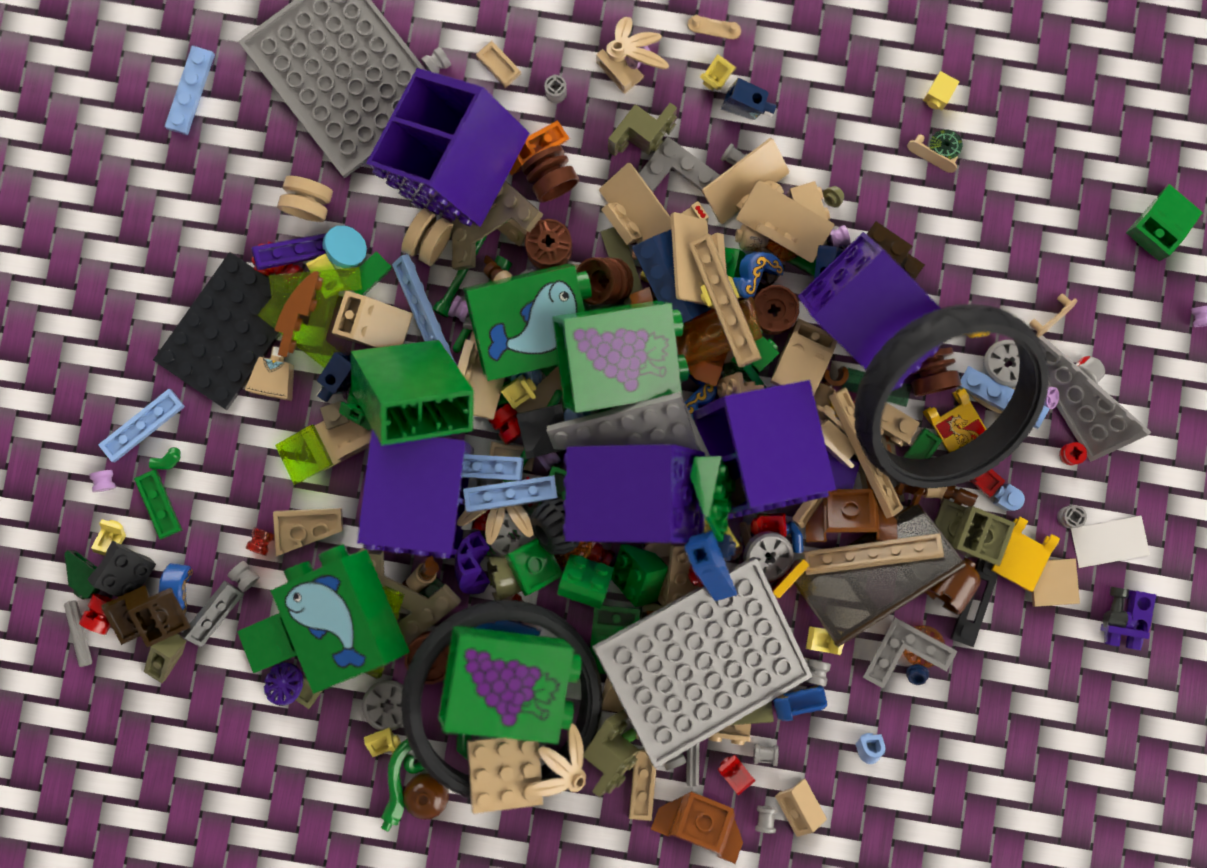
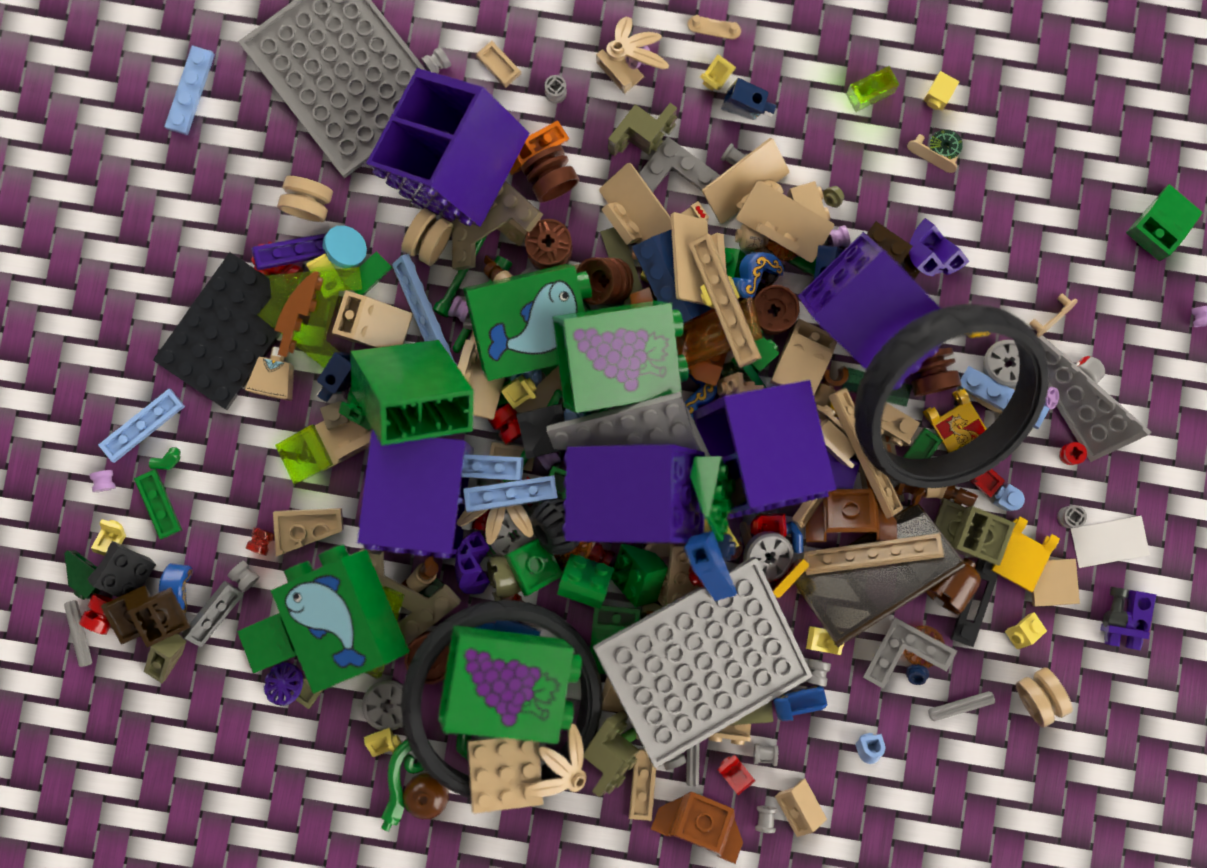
(872, 88): none -> clear neon green brick
(933, 252): none -> dark purple brick
(961, 706): none -> light grey axle
(1026, 631): none -> light yellow bracket
(1044, 697): none -> tan wheel

